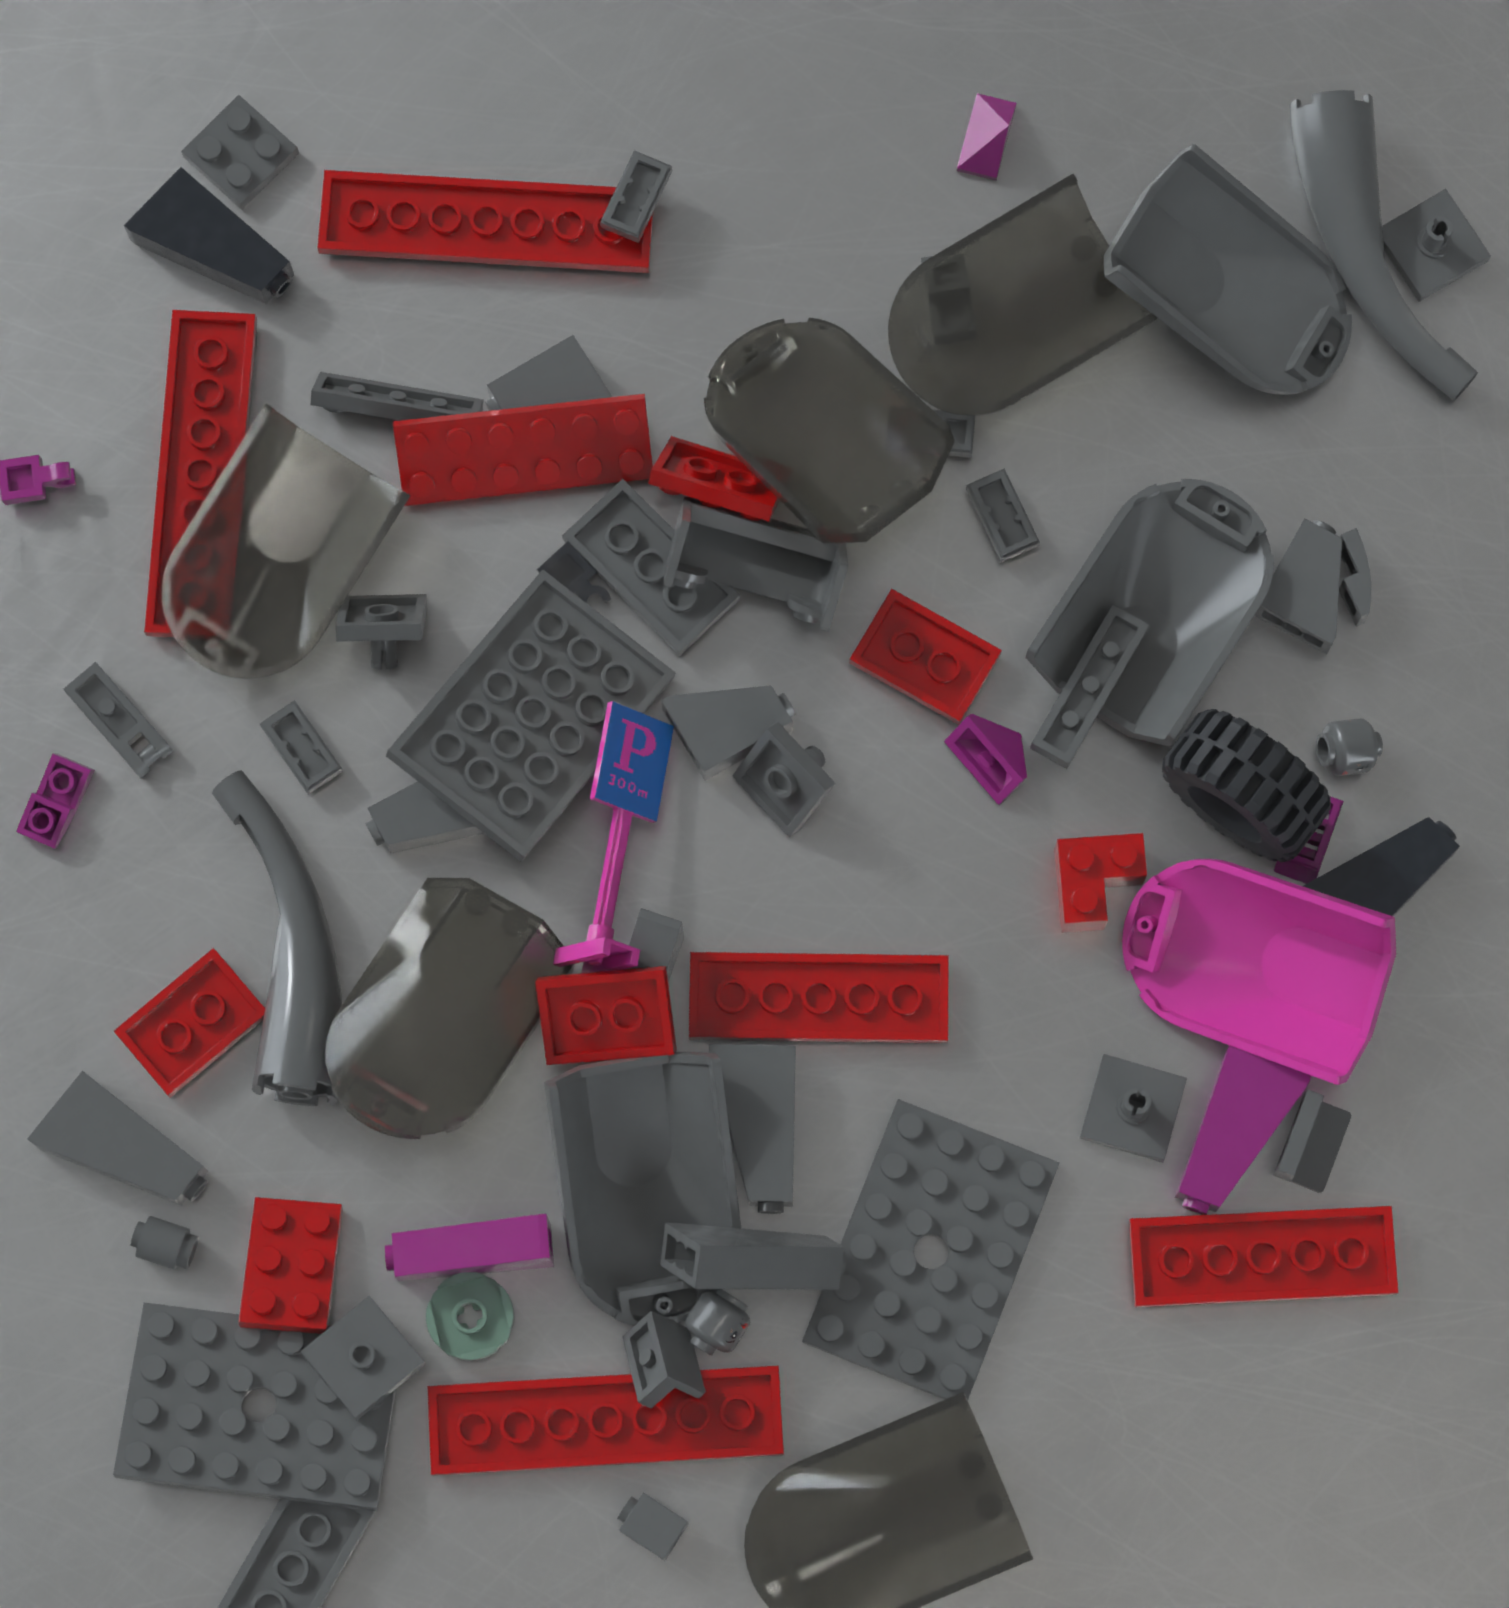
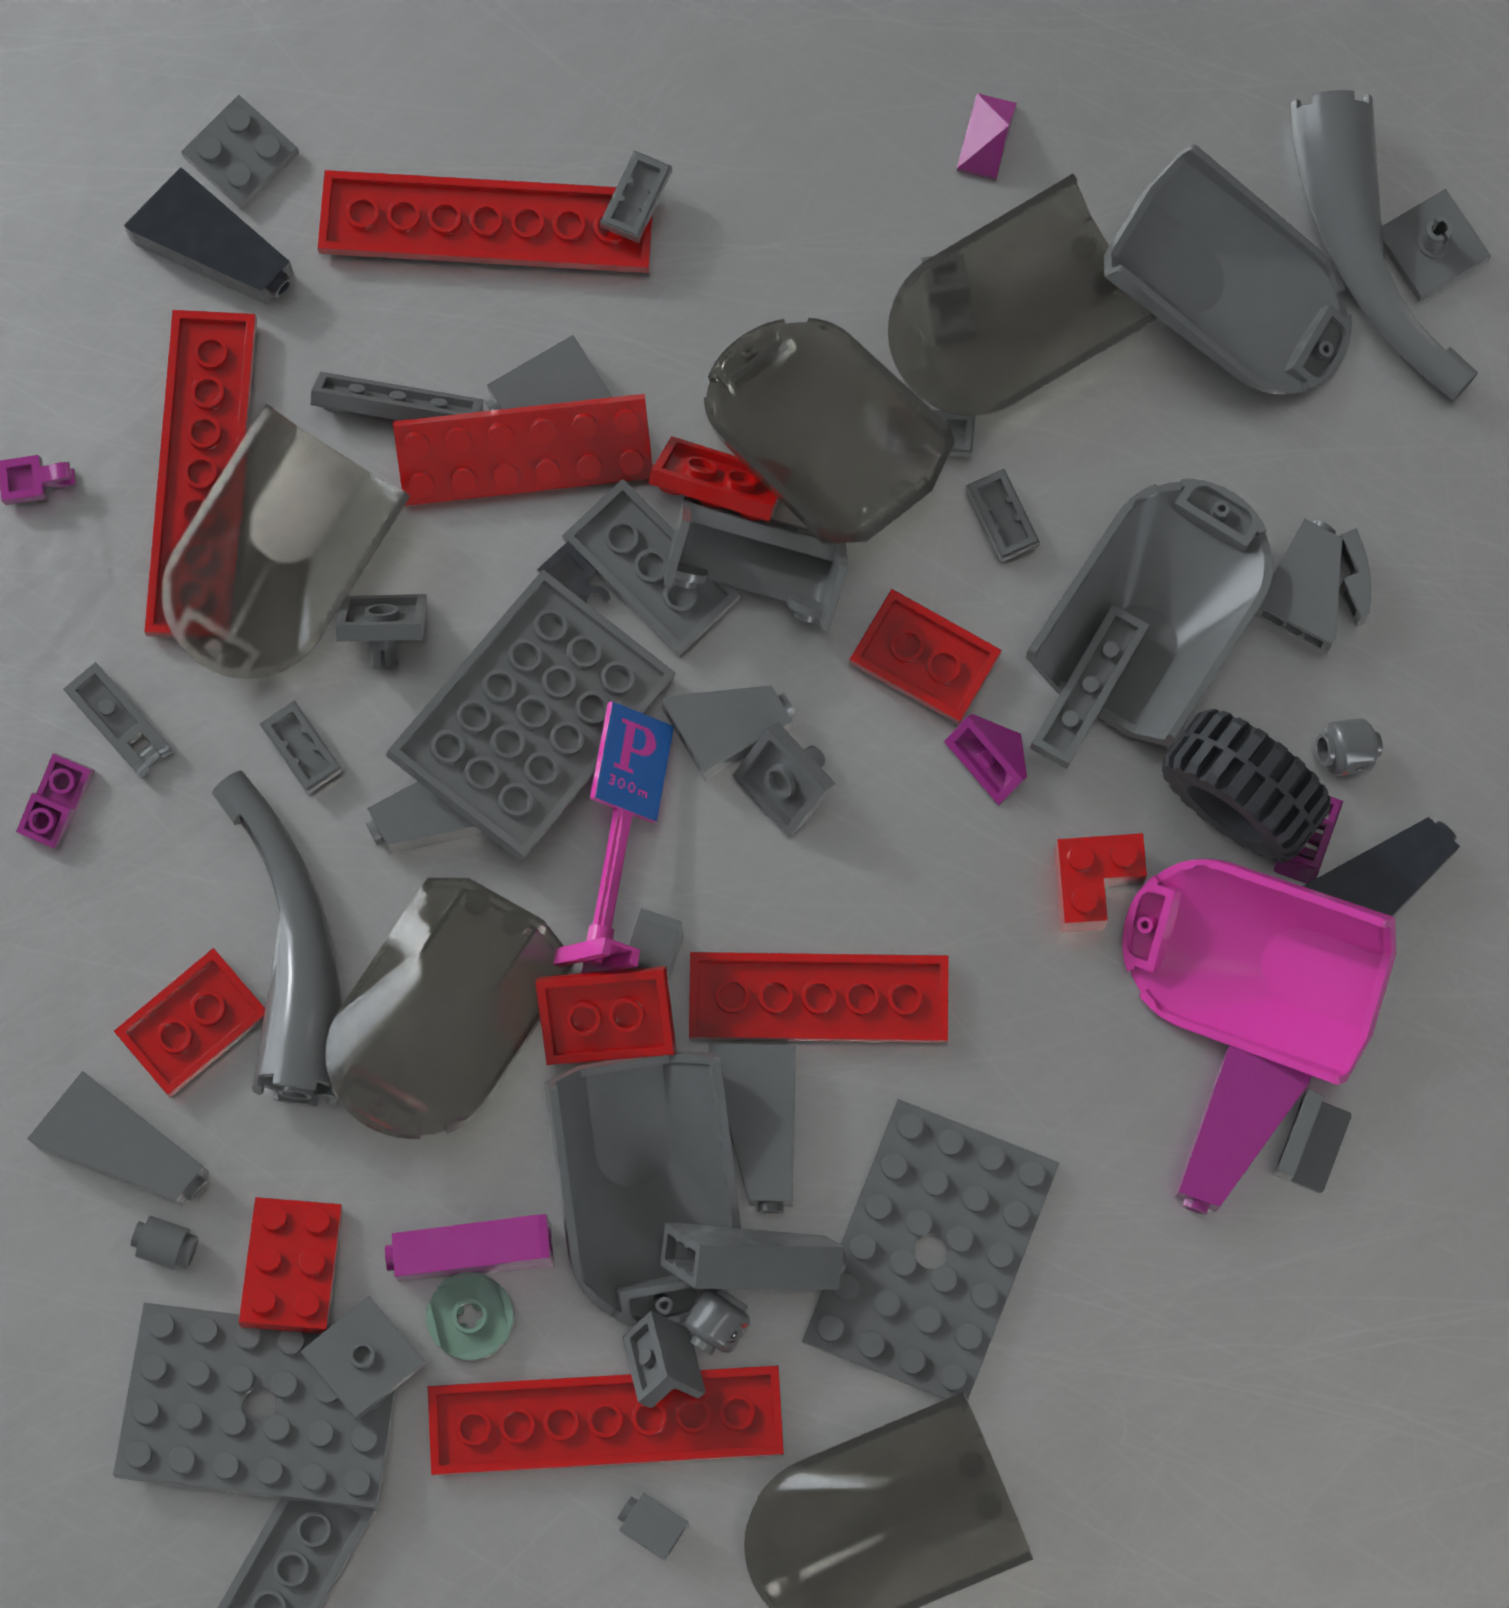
(1133, 1108): dark grey tile -> none
(1263, 1256): red plate -> none

